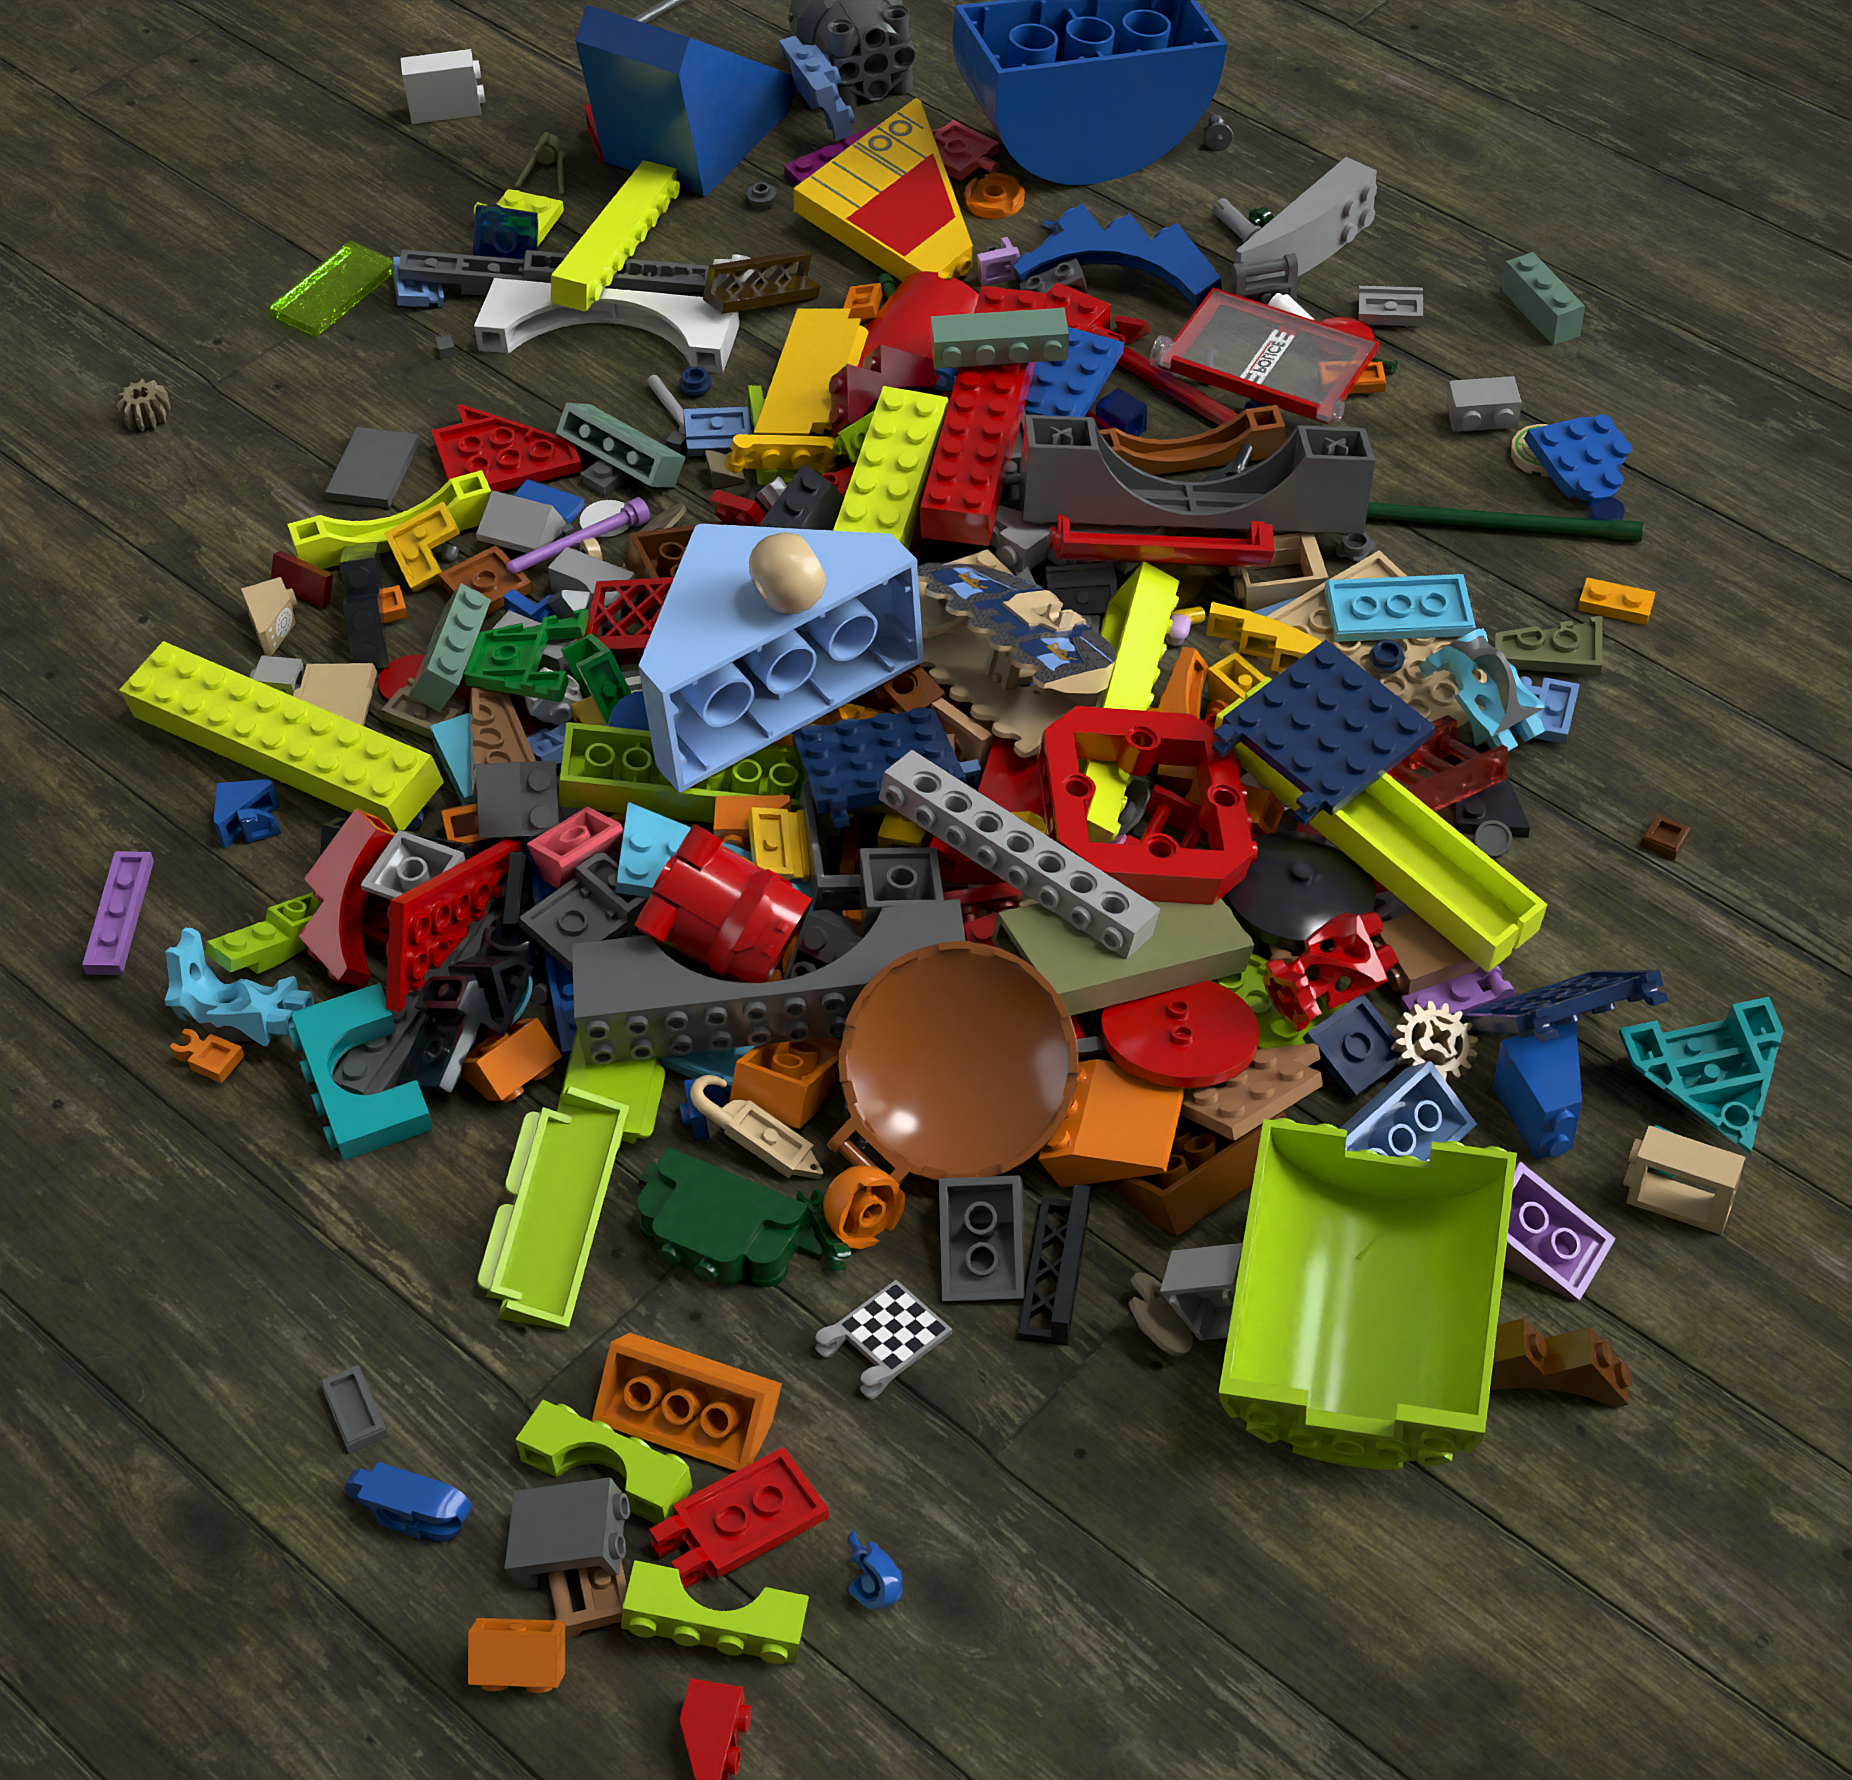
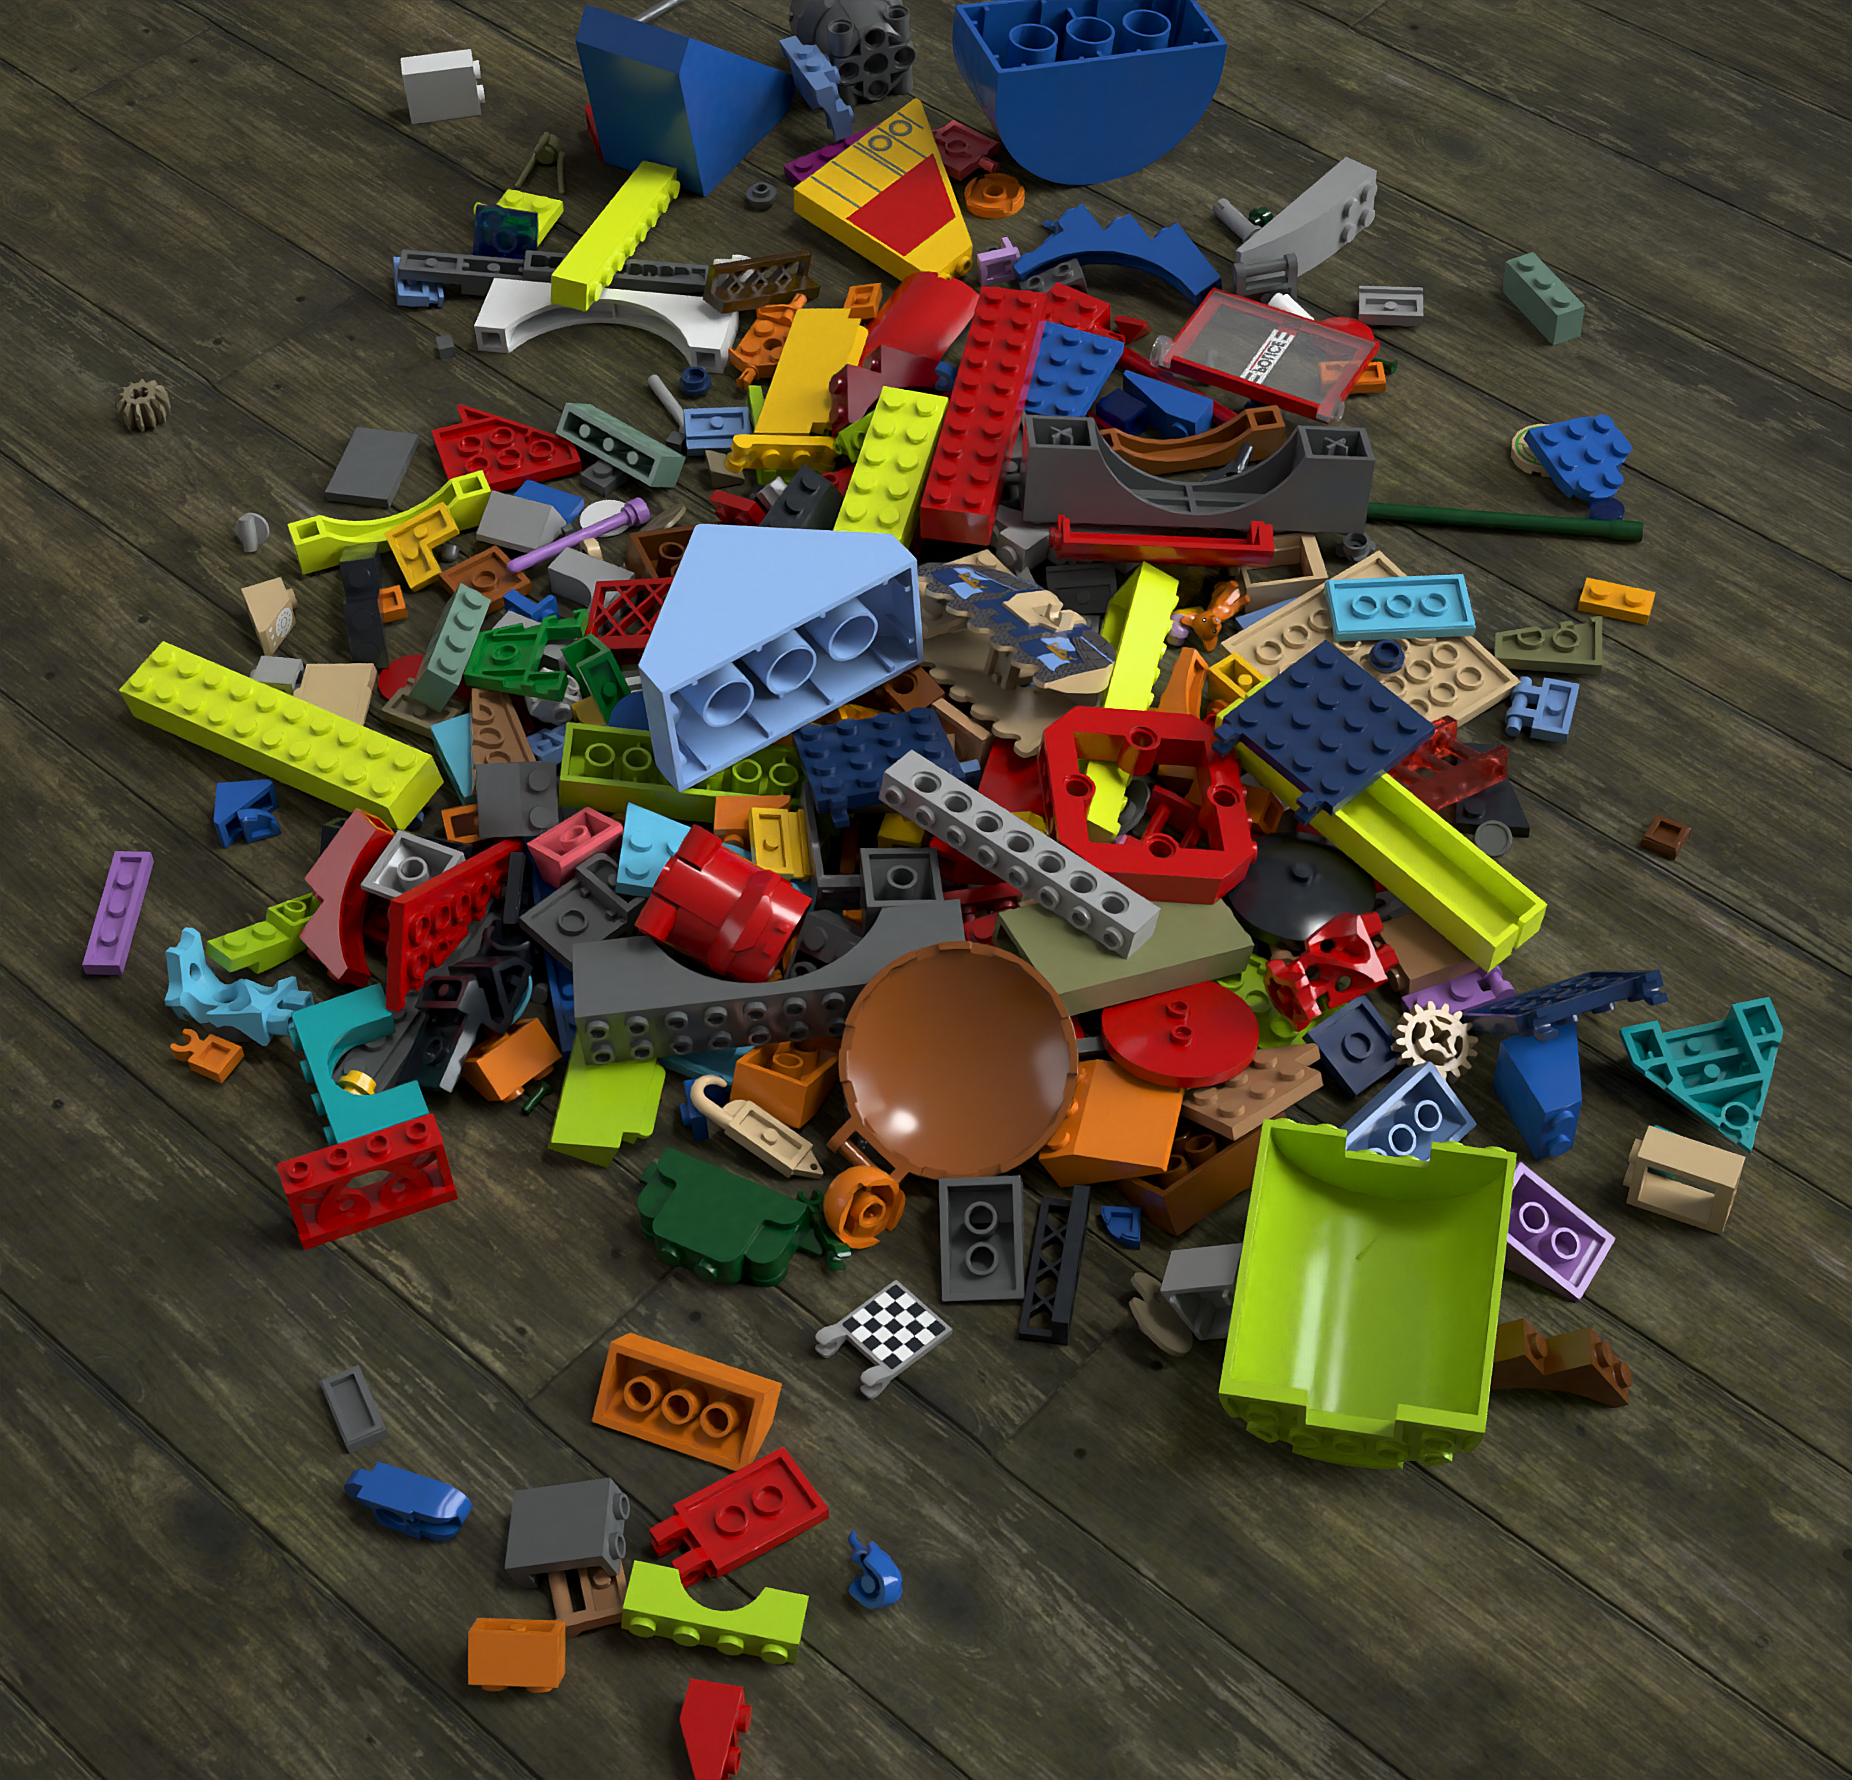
(252, 531): none -> light grey plate
(304, 578): dark red tile -> none
(332, 288): clear neon green tile -> none
(345, 1211): none -> red fence
(357, 1083): none -> yellow plate
(536, 1097): none -> dark green piece
(559, 1190): lime slope -> none
(561, 1440): lime arch -> none
(567, 601): dark grey slope -> none
(767, 332): none -> orange plate
(786, 573): tan piece -> none
(887, 284): dark green piece -> none
(999, 338): sand green brick -> none
(1122, 1224): none -> blue tile
(1169, 408): none -> blue slope
(1218, 135): dark grey piece -> none
(1224, 604): none -> orange animal
(1260, 635): yellow slope -> none
(1483, 404): light grey brick -> none
(1502, 696): medium azure hips -> none

